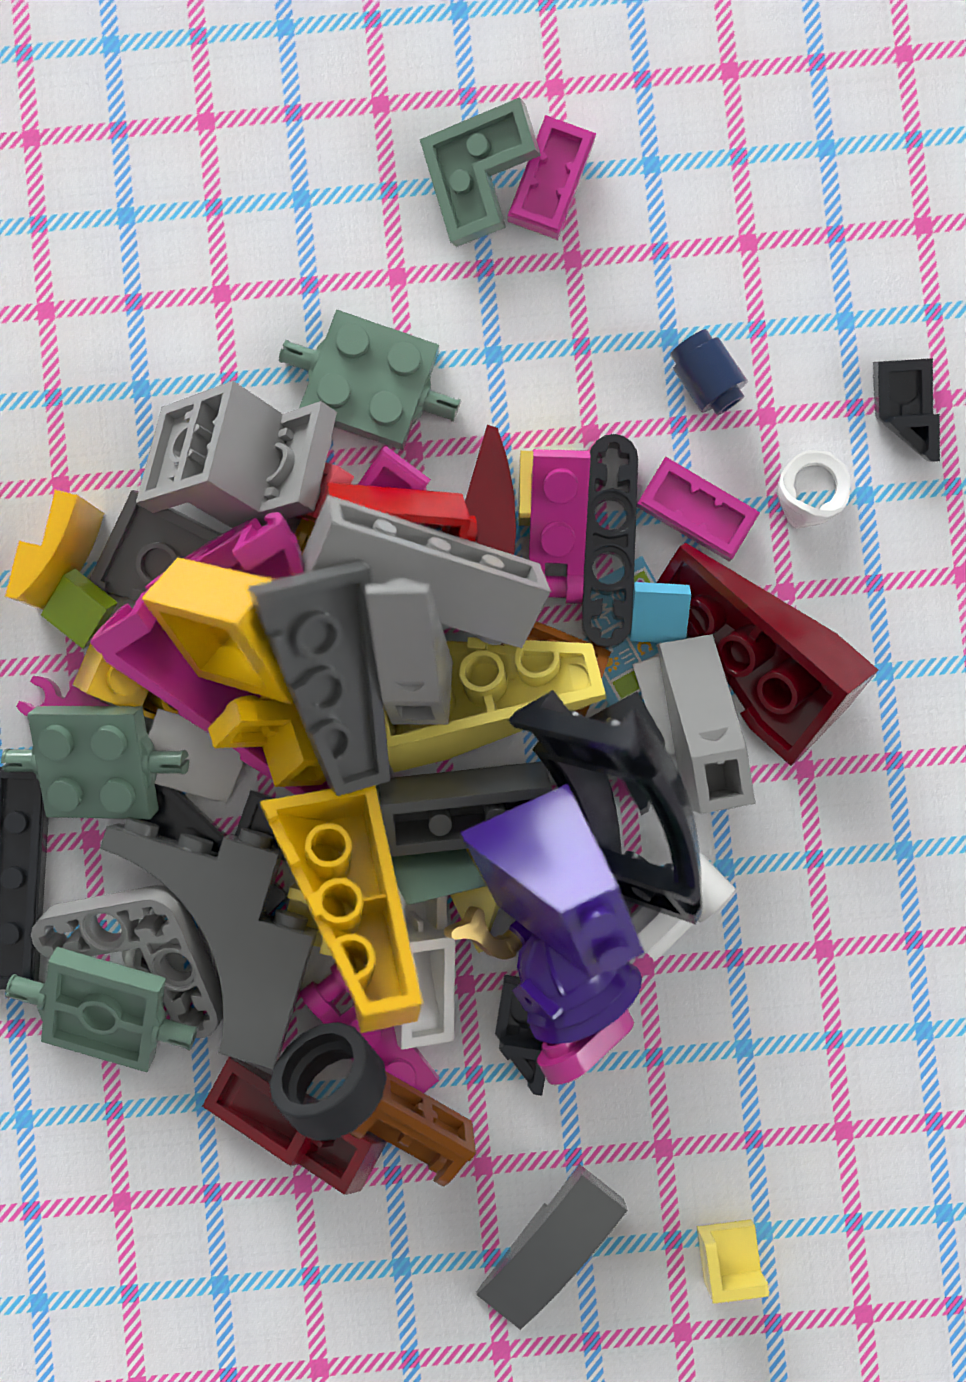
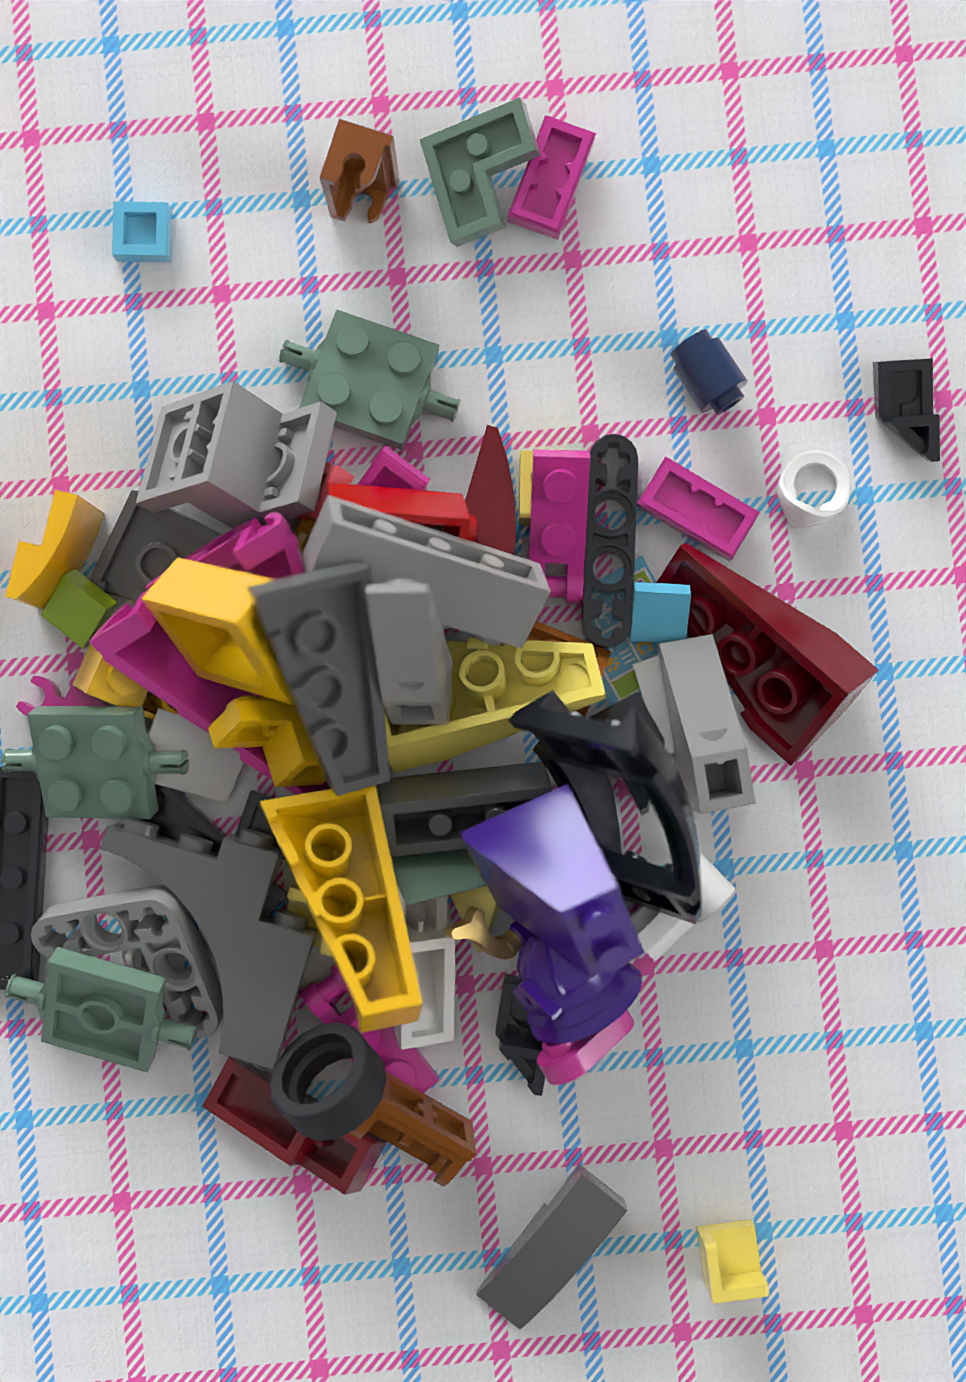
(141, 231): none -> medium azure tile
(358, 164): none -> dark orange hinge

